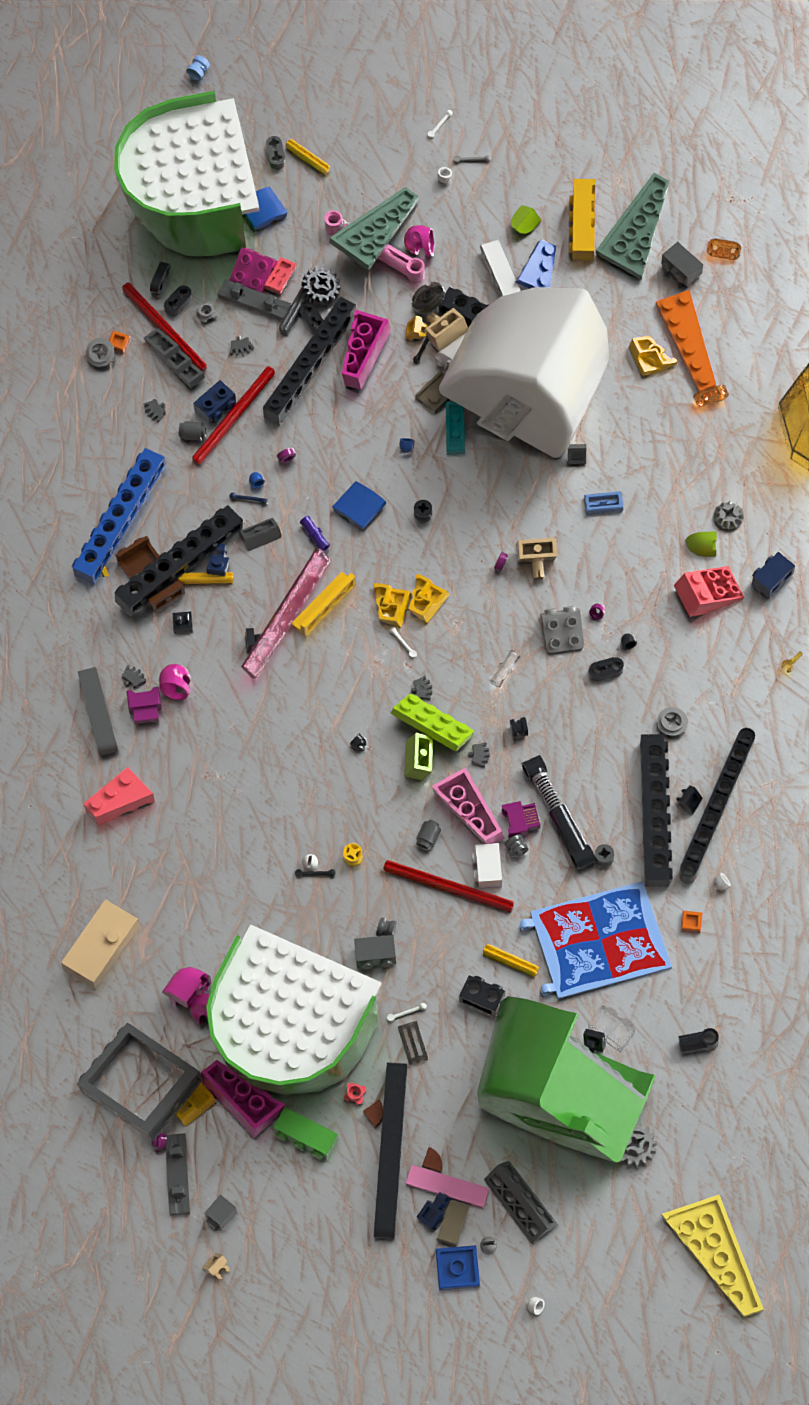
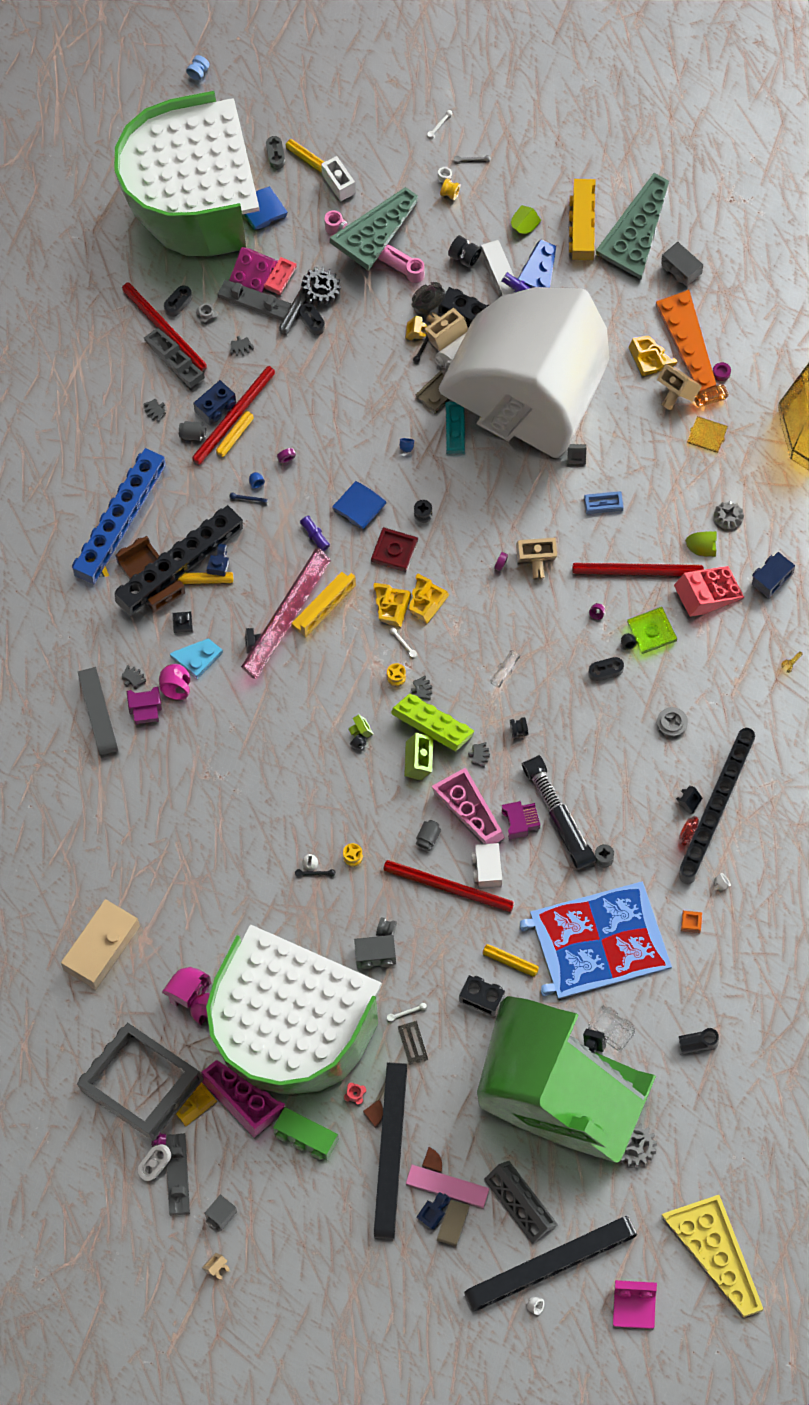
(94, 346): light grey gear -> none
(117, 797): coral wedge -> none
(119, 341): orange tile -> none
(155, 1161): none -> white plate
(160, 277): black beam -> none
(197, 657): none -> medium azure wing
(234, 434): none -> yellow axle
(260, 534): dark grey slope -> none
(309, 361): black brick -> none
(338, 178): none -> white brick
(360, 727): none -> lime tile
(364, 346): dark pink wedge -> none
(394, 549): none -> dark red tile
(396, 670): none -> yellow wheel
(419, 237): dark pink helmet -> none
(450, 189): none -> yellow wheel
(457, 1267): blue tile -> none
(462, 250): none -> black wheel
(489, 1249): light grey hinge -> none
(514, 283): none -> dark purple pin
(516, 846): dark grey wheel -> none
(550, 1263): none -> black beam
(562, 629): light grey bracket -> none
(634, 569): none -> red axle
(634, 1304): none -> dark pink bracket
(652, 630): none -> clear neon green plate
(654, 875): black brick -> none
(678, 384): none -> tan brick
(688, 830): none -> clear red gear
(707, 434): none -> clear yellow piece
(722, 371): none -> magenta tile
(724, 249): clear orange beam -> none

